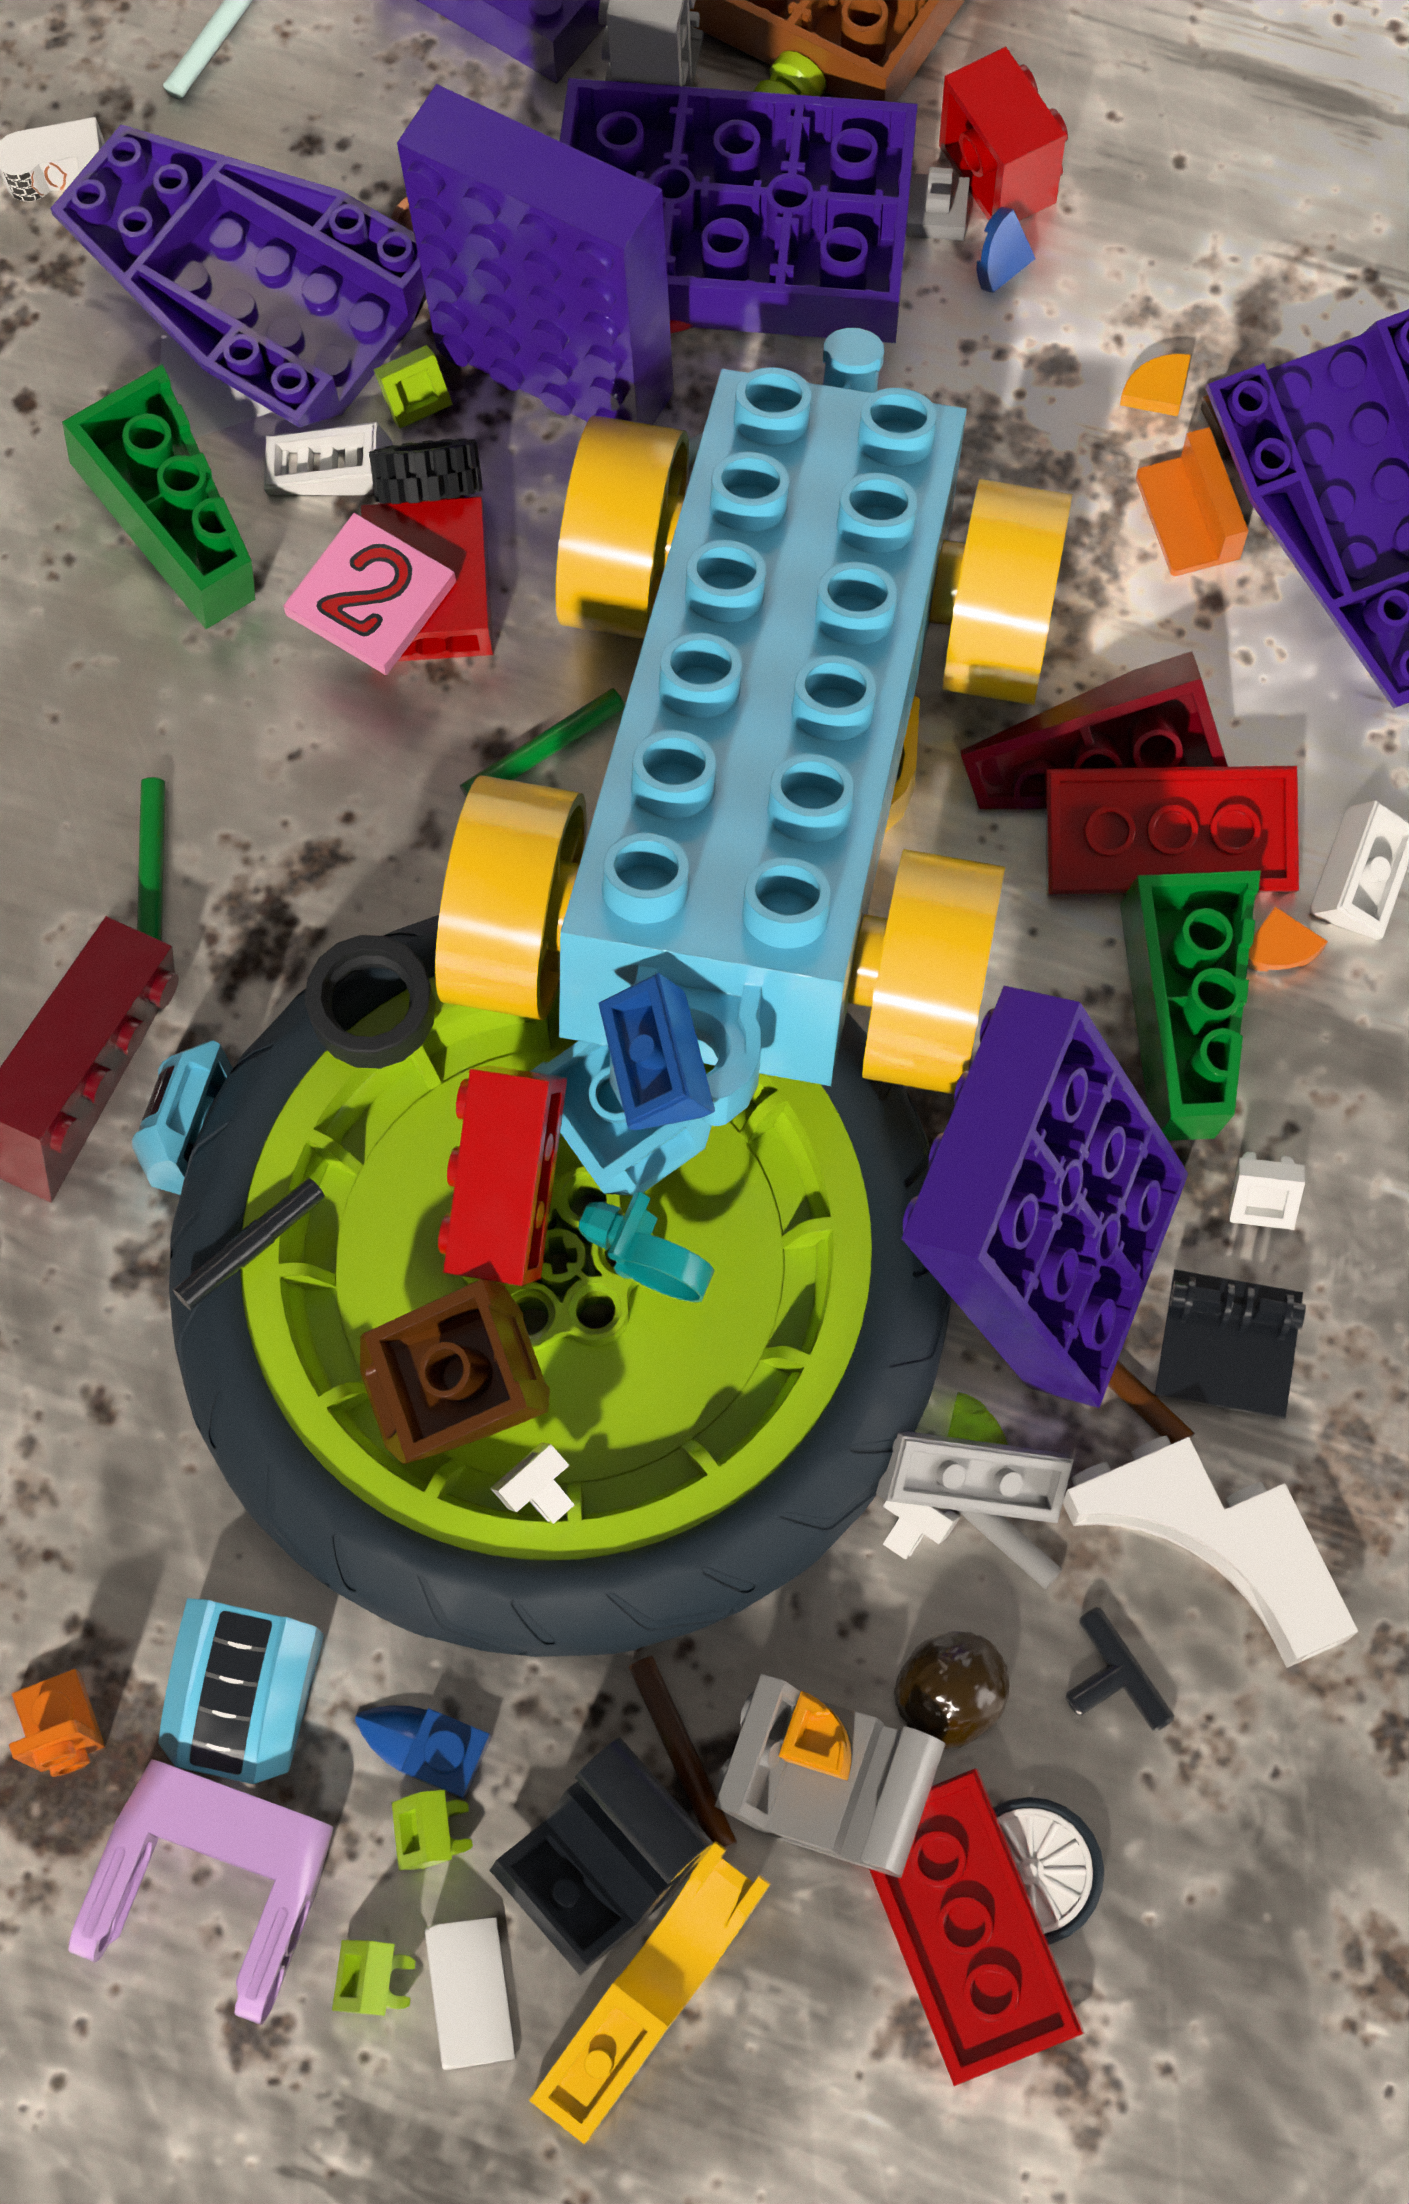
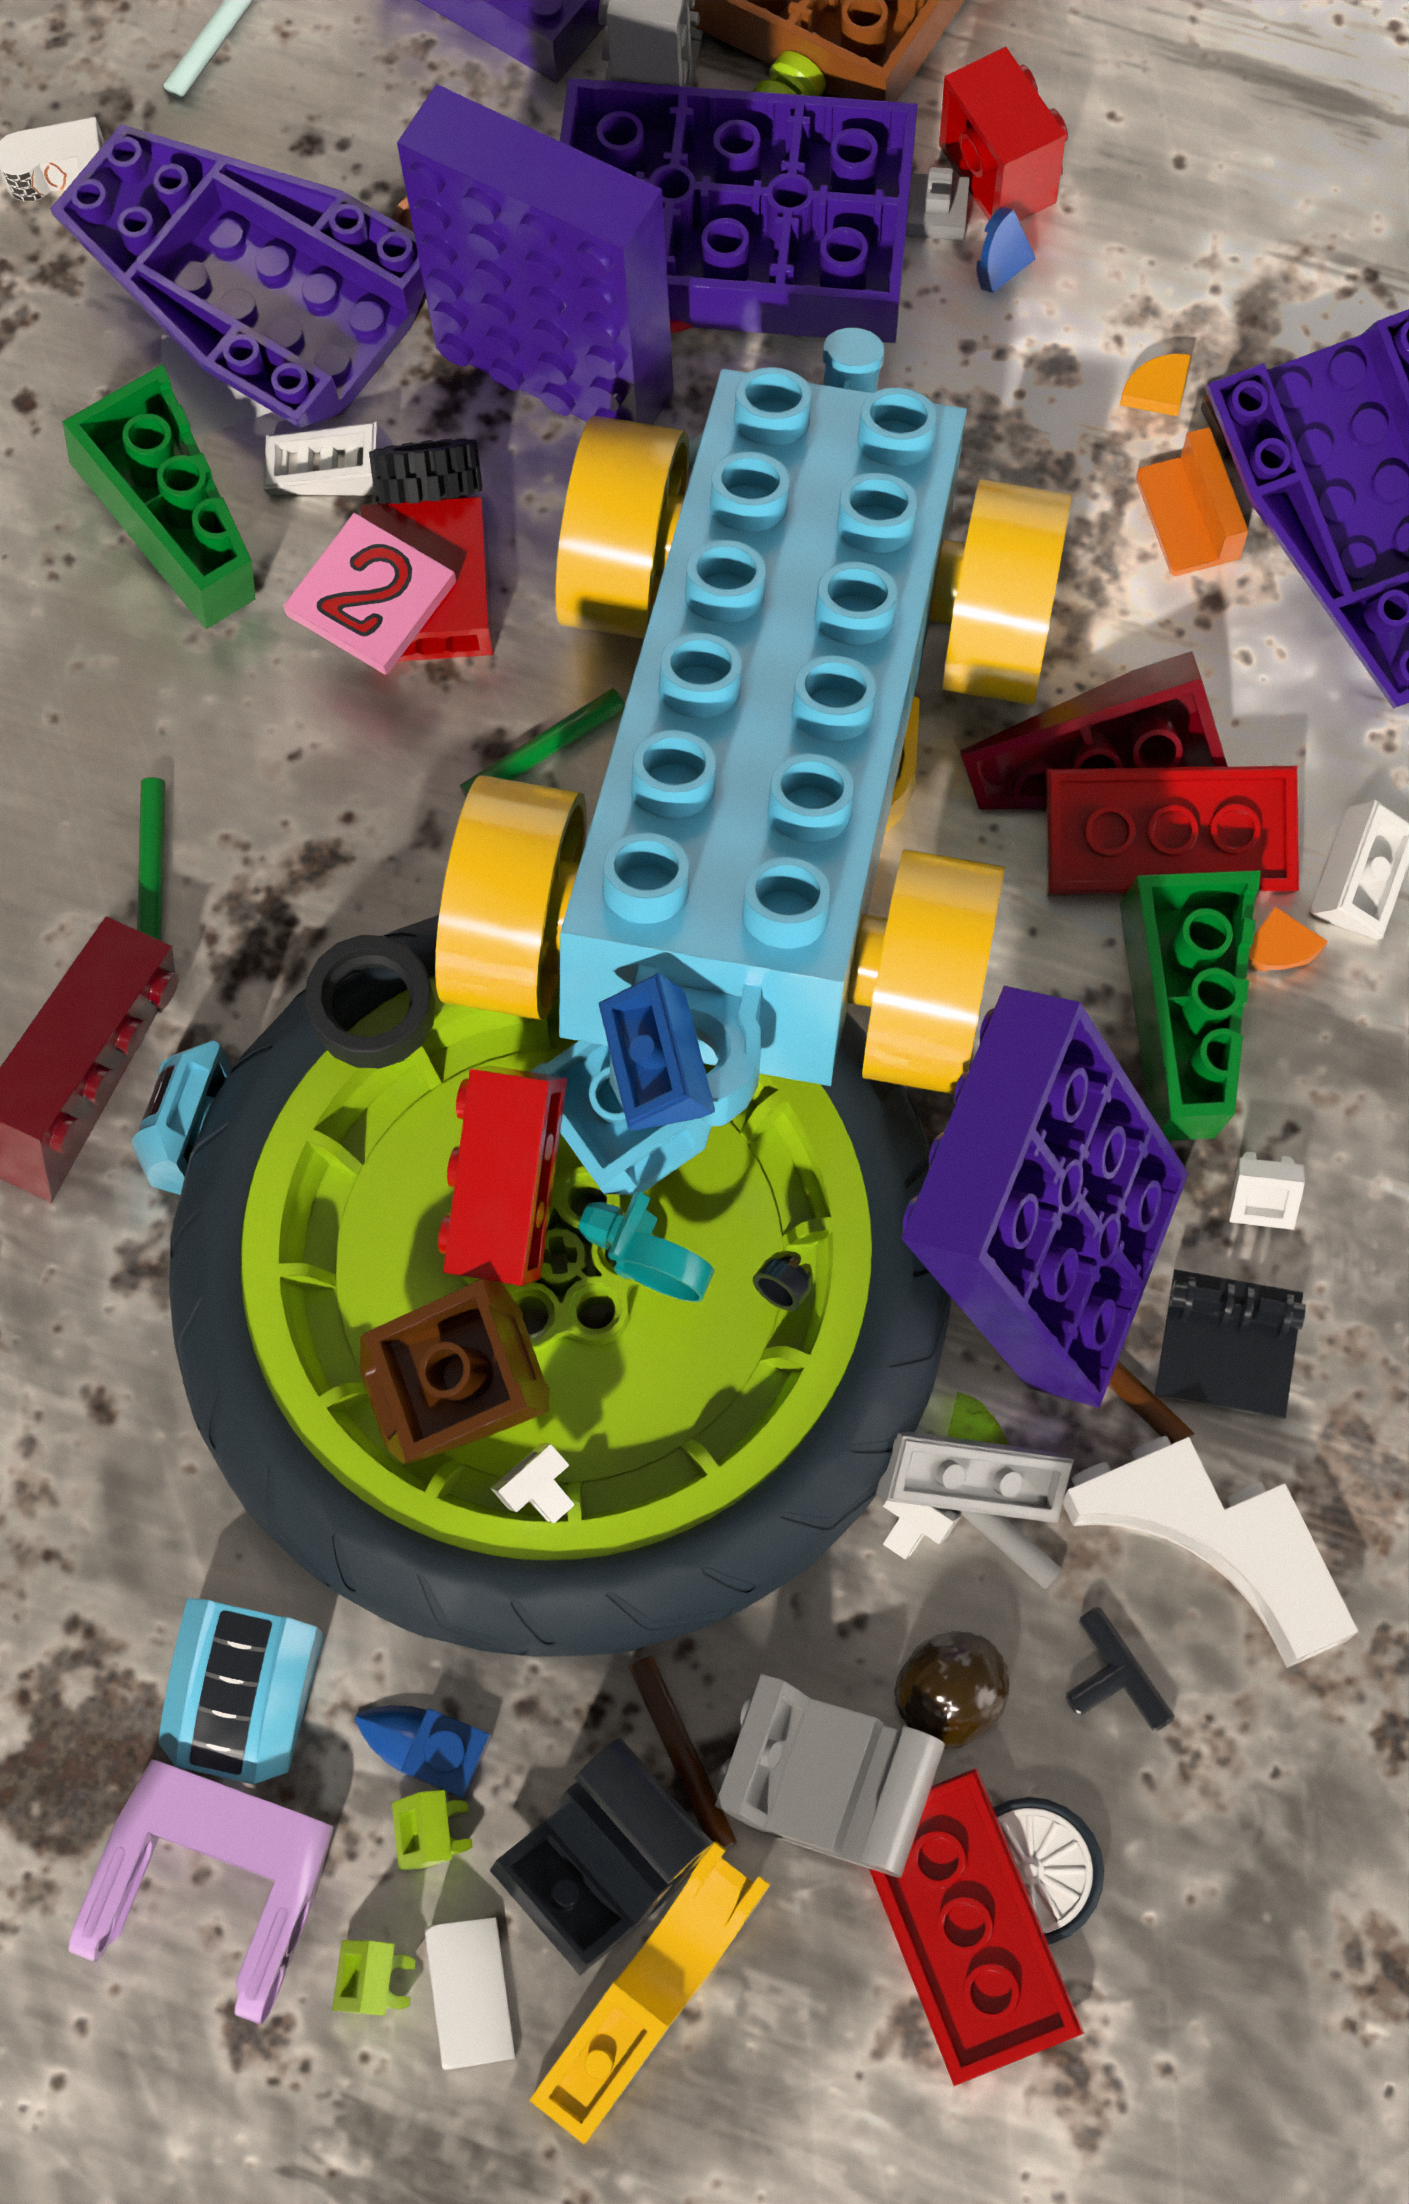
(56, 1725): orange bracket -> none
(249, 1243): black piece -> none
(413, 386): lime tile -> none
(784, 1280): none -> black hinge
(817, 1739): light orange tile -> none

